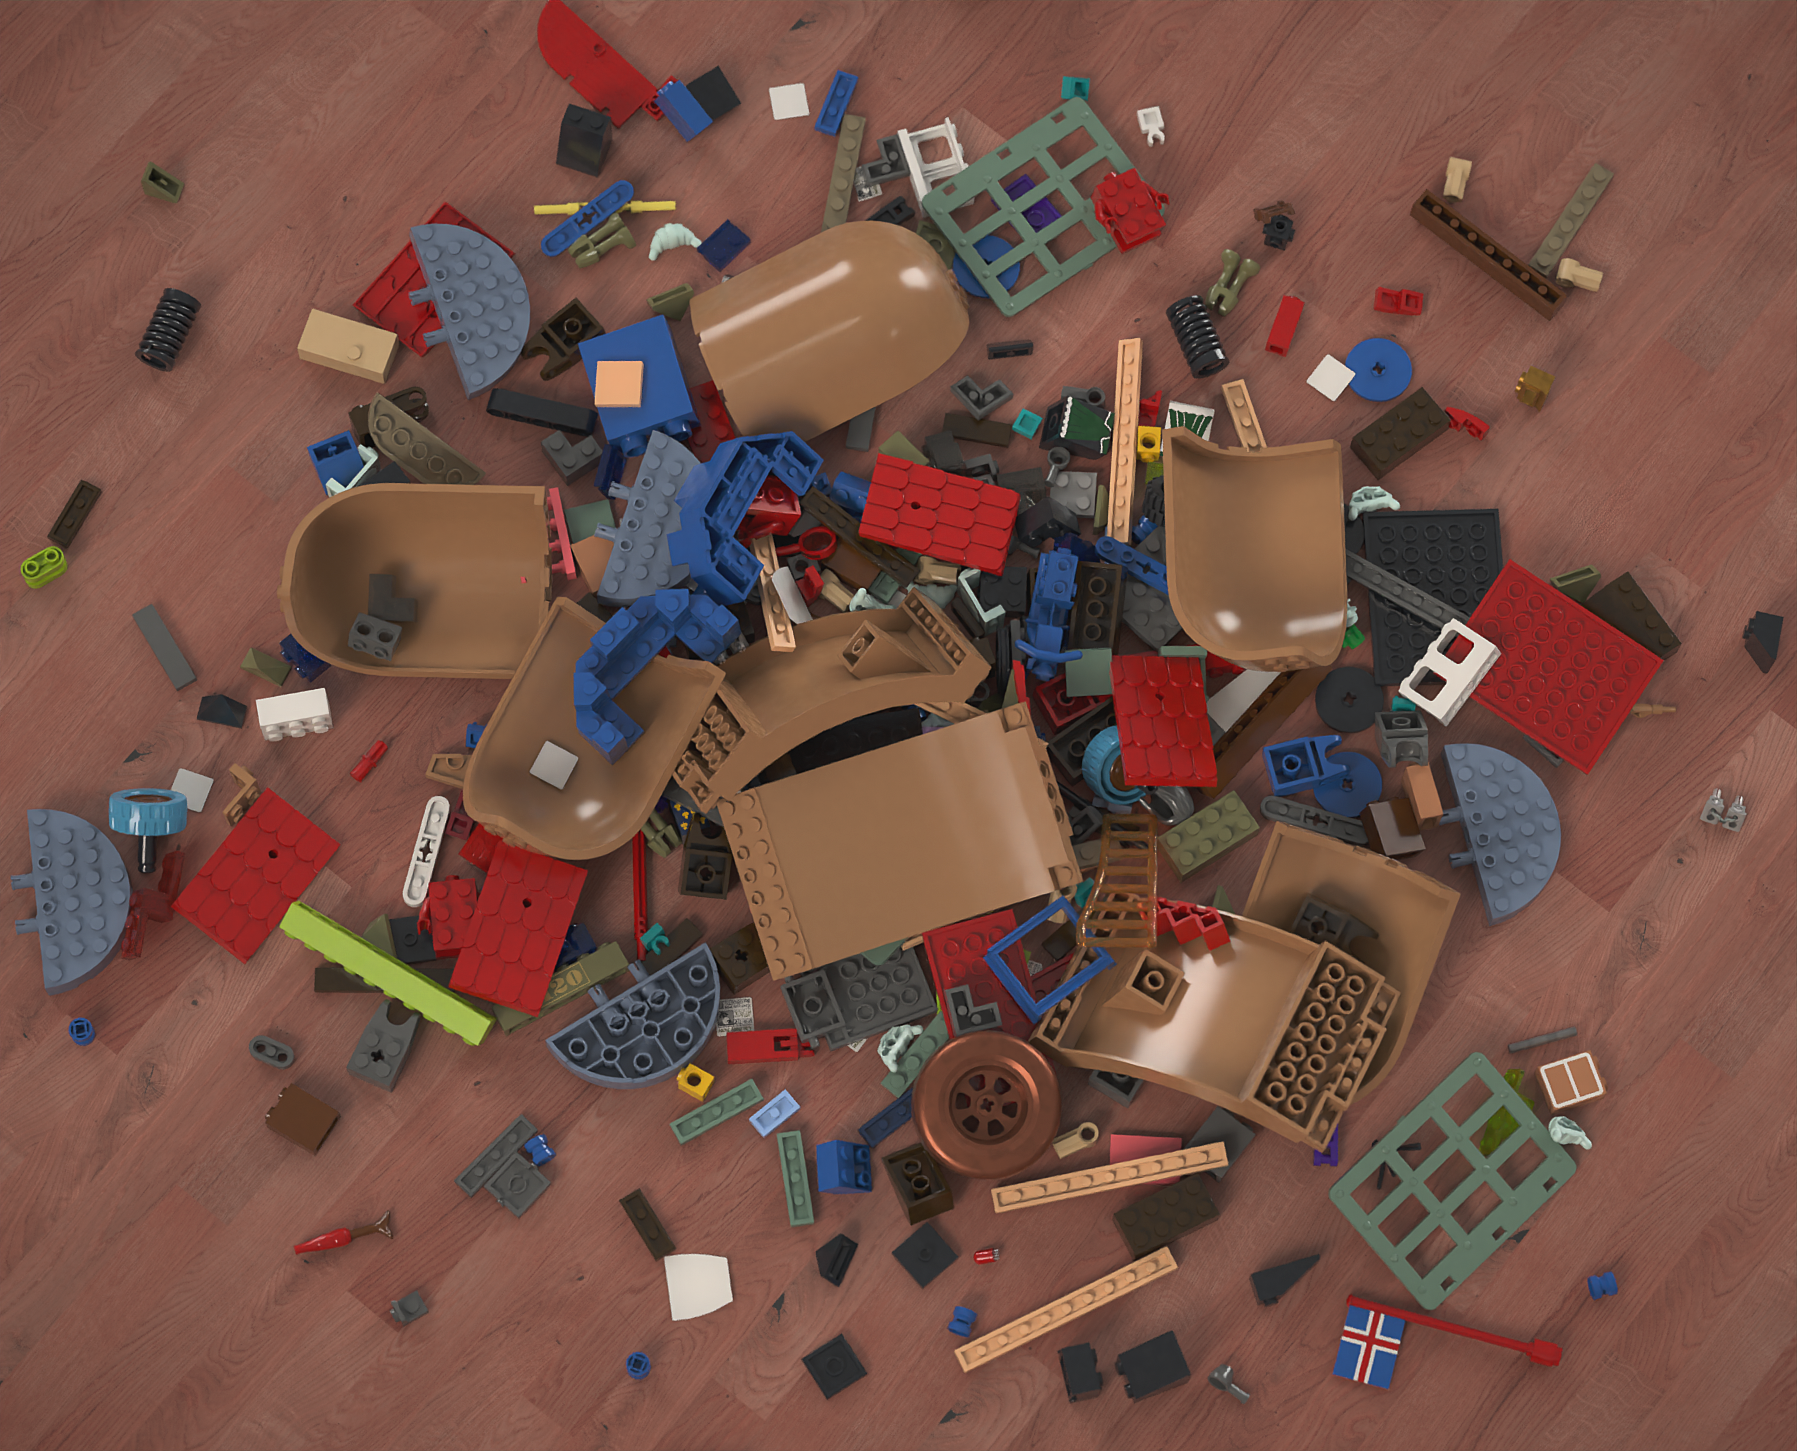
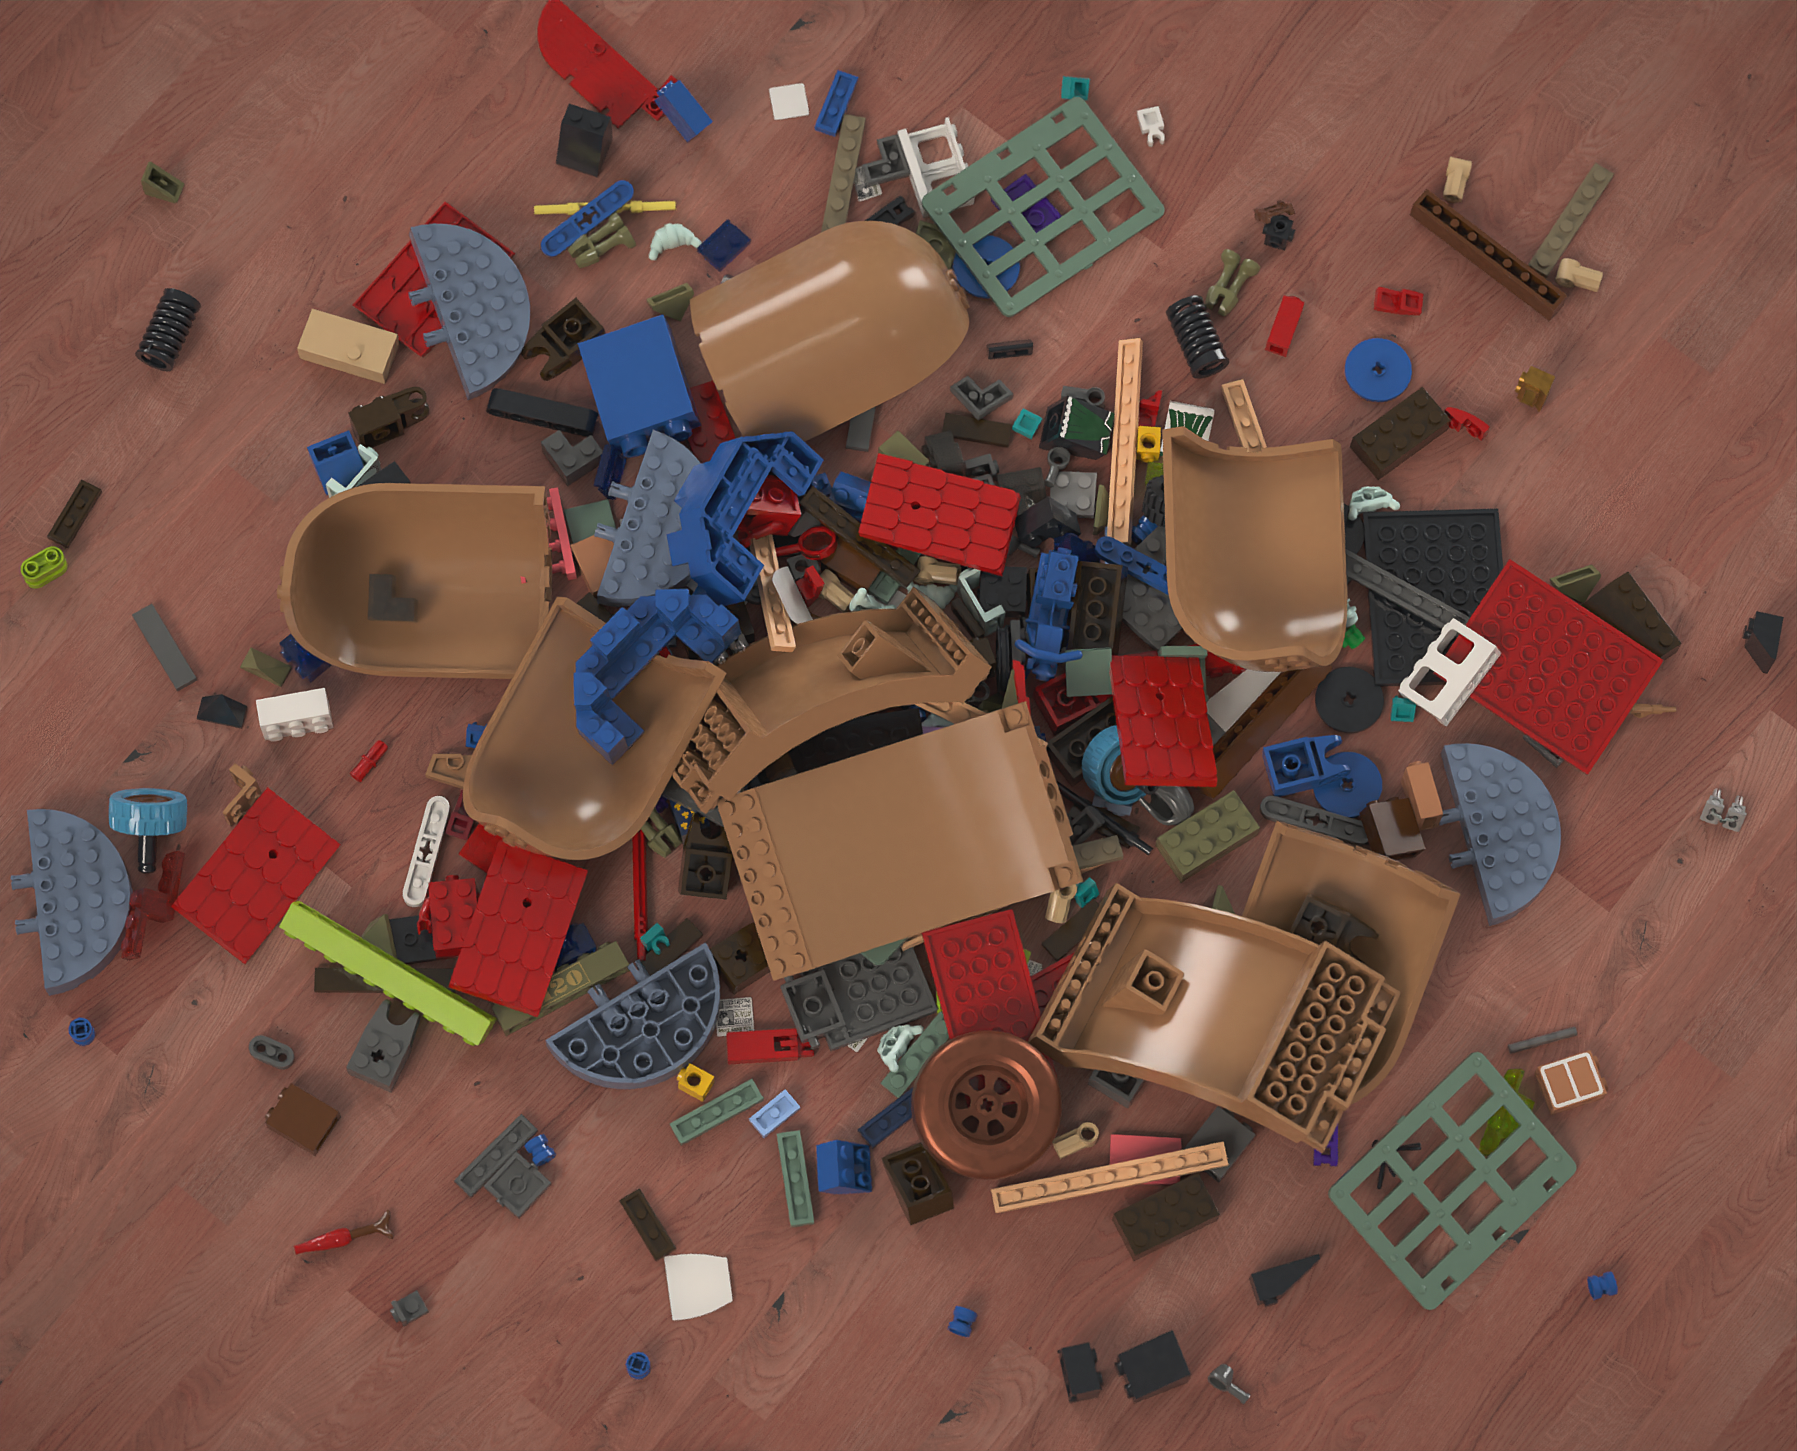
(194, 787): white sticker -> none
(375, 634): dark grey brick -> none
(418, 448): dark tan plate -> none
(554, 765): white sticker -> none
(619, 383): light nougat tile -> none
(713, 93): black tile -> none
(834, 1366): black tile -> none
(835, 1258): black slope -> none
(924, 1255): black plate -> none
(966, 1017): dark grey brick -> none
(985, 1256): red piece -> none
(1035, 1010): blue piece -> none
(1065, 1309): light nougat plate -> none
(1098, 887): clear orange bar -> none
(1128, 209): red torso -> none
(1190, 922): red brick -> none
(1330, 377): white sticker -> none
(1375, 1332): flag -> none
(1401, 737): dark grey brick -> none
(1567, 1131): light aqua piece -> none

